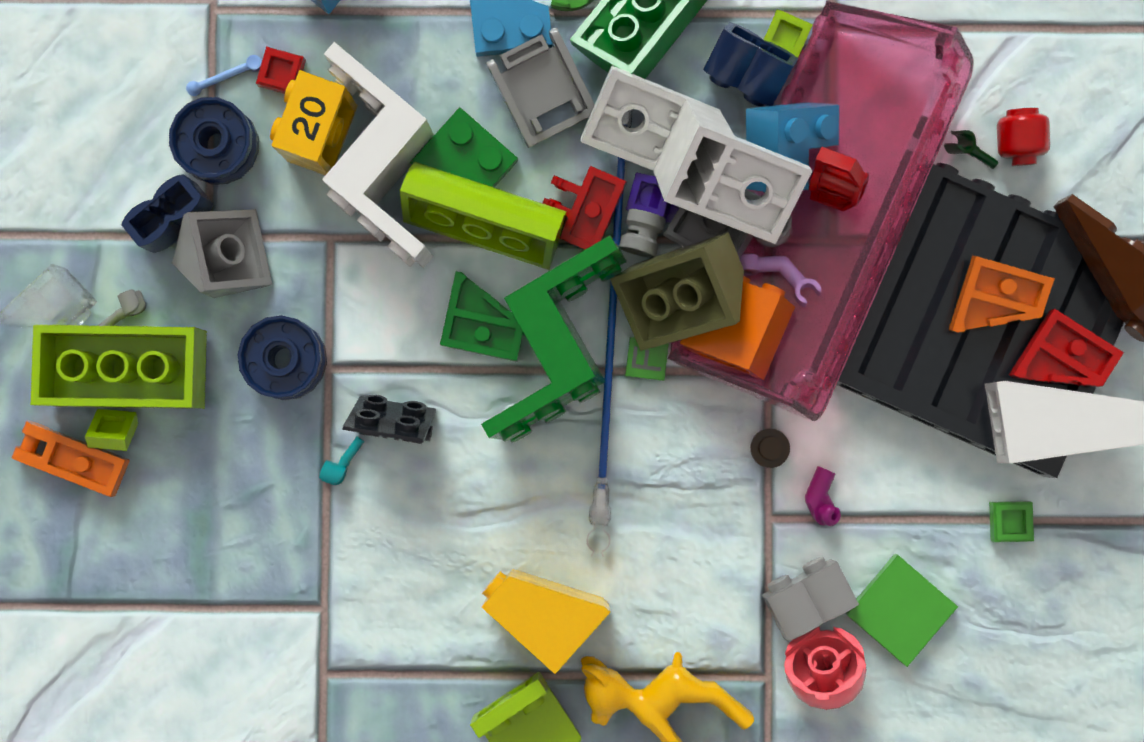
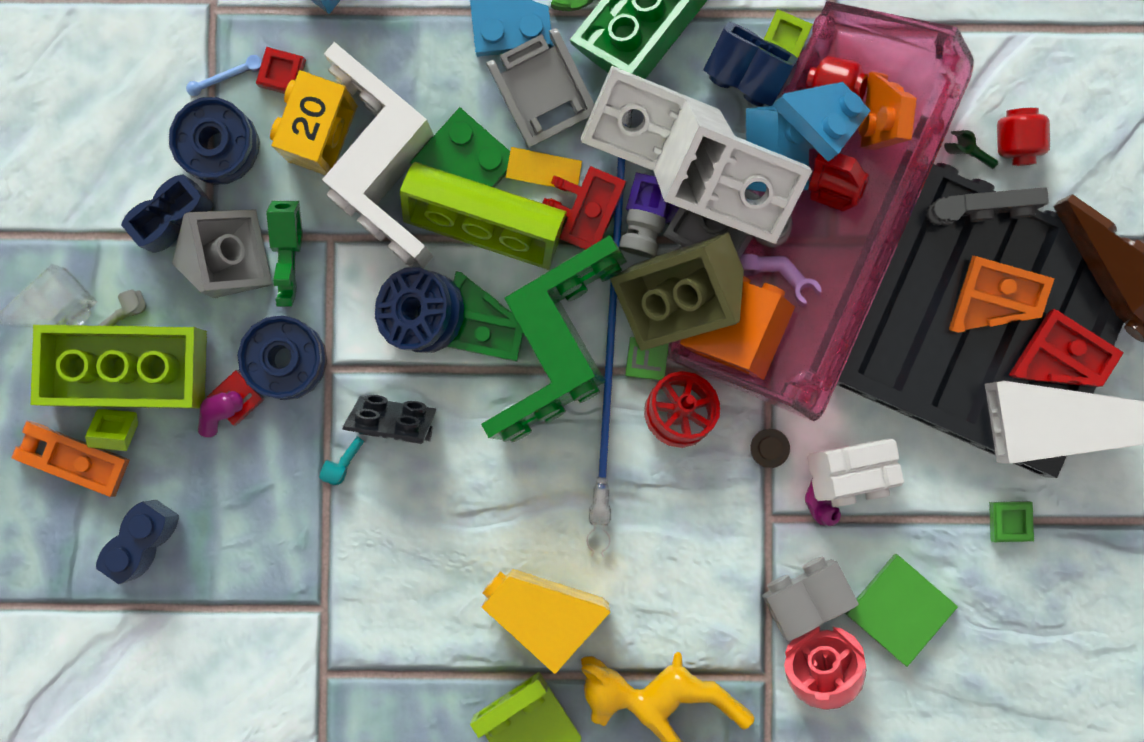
(135, 547): none -> dark blue brick
(215, 409): none -> magenta arm
(250, 397): none -> red tile
(285, 238): none -> green piece
(399, 304): none -> dark blue wheel
(541, 167): none -> yellow sticker
(682, 409): none -> red wheel
(824, 115): none -> dark azure wing
(837, 70): none -> red head
(855, 470): none -> white brick
(890, 114): none -> orange wing
(984, 205): none -> dark grey hinge

